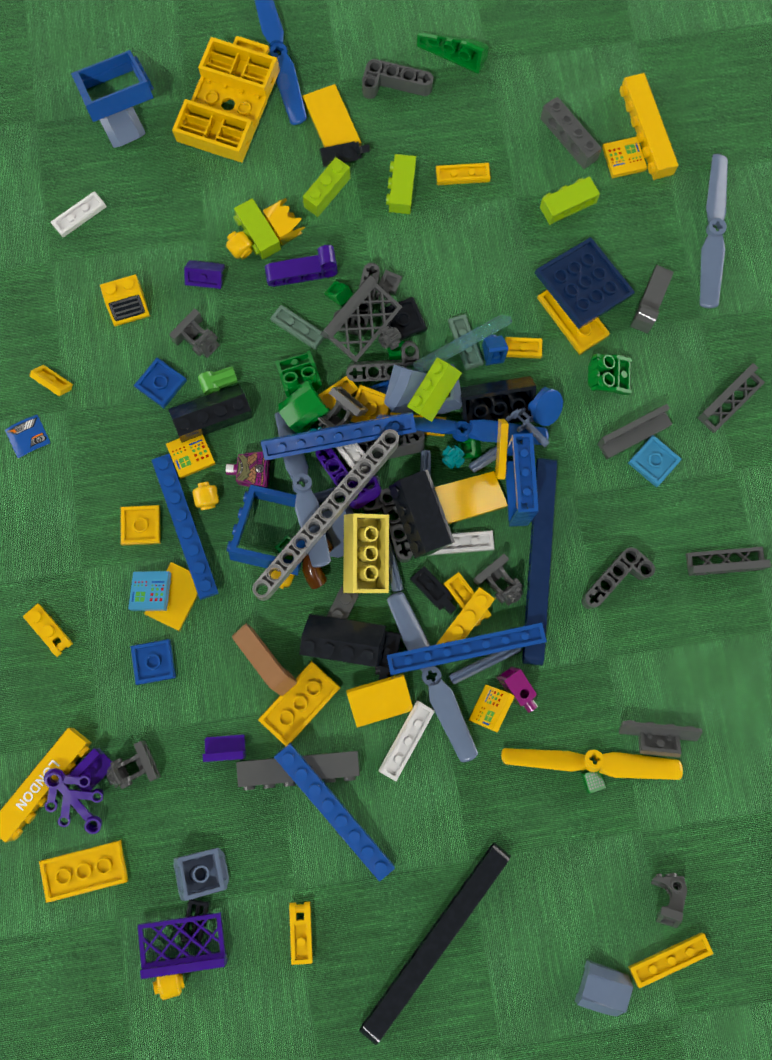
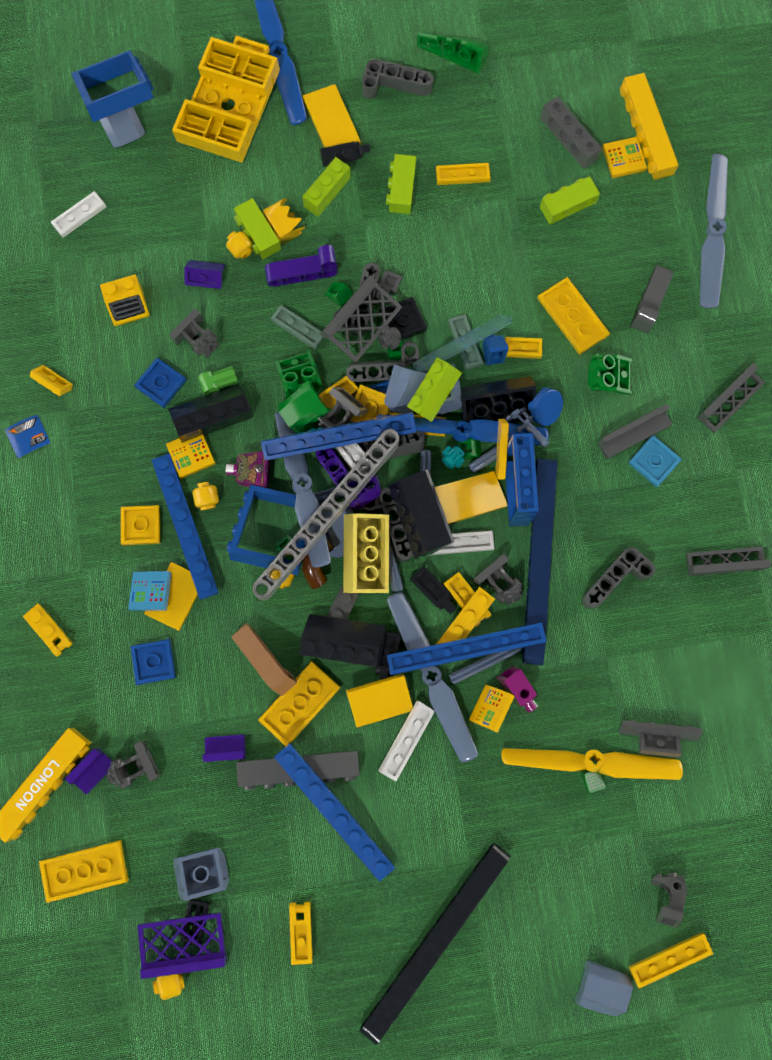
(72, 797): dark purple plant -> none
(584, 282): dark blue plate -> none

